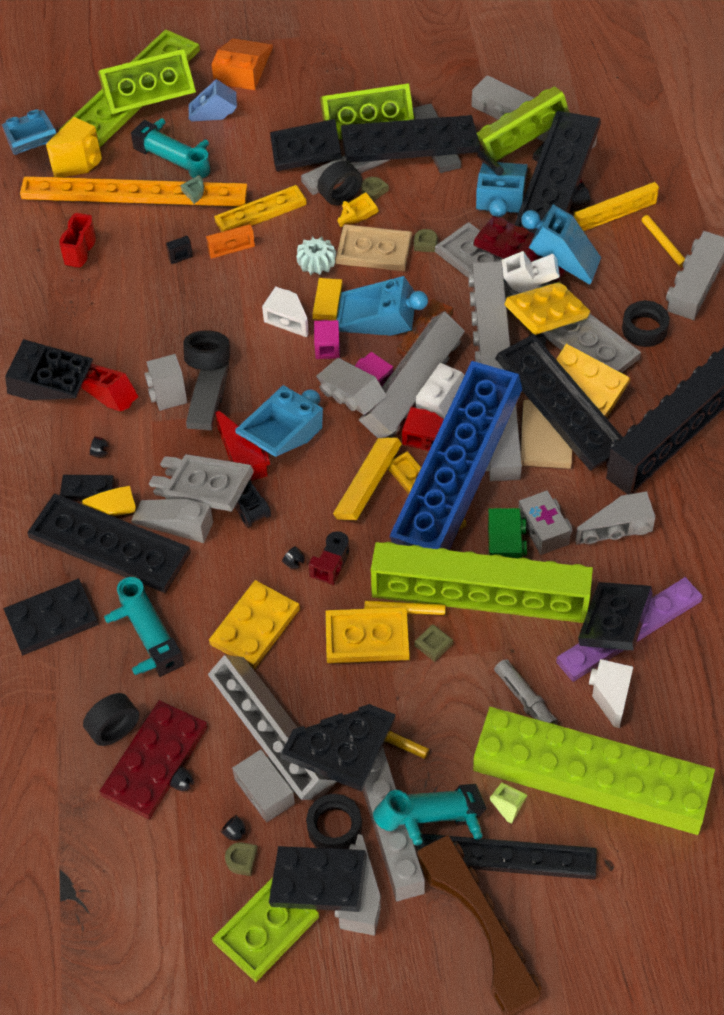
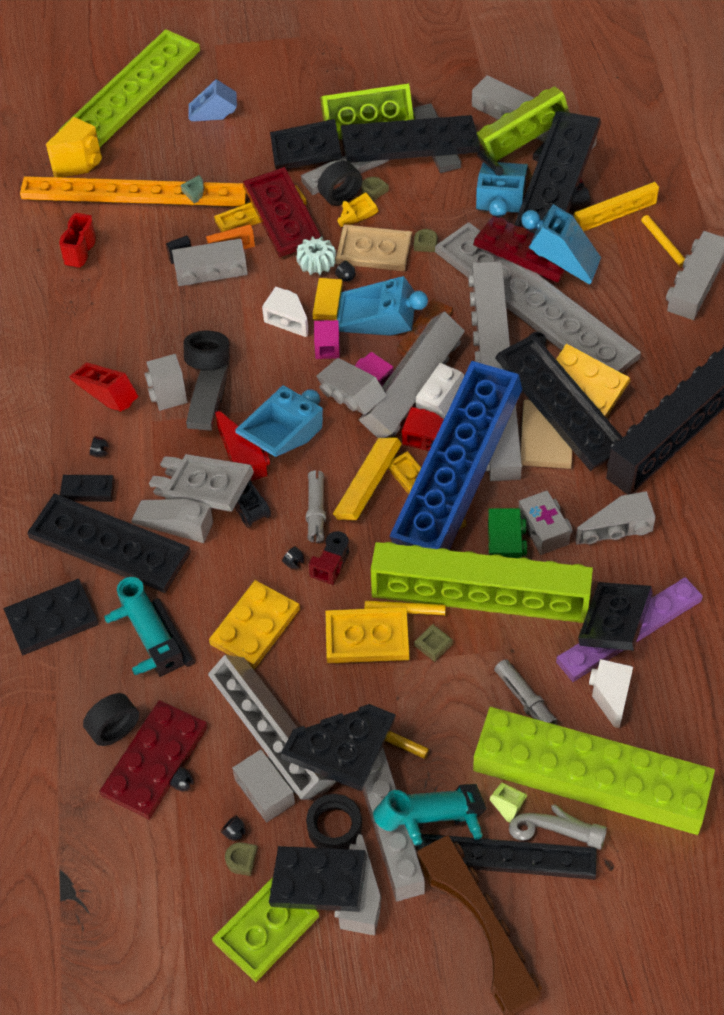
(28, 131): dark azure slope -> none
(46, 372): black slope -> none
(112, 502): yellow slope -> none
(146, 81): lime slope -> none
(148, 139): teal piece -> none
(187, 657): none -> black bar
(209, 262): none -> light grey brick
(241, 63): orange slope -> none
(281, 210): none -> dark red plate
(316, 515): none -> light grey pin
(345, 271): none -> black hinge
(526, 275): white brick -> none
(547, 308): yellow plate -> none
(563, 824): none -> light grey plant
(650, 310): black tyre -> none

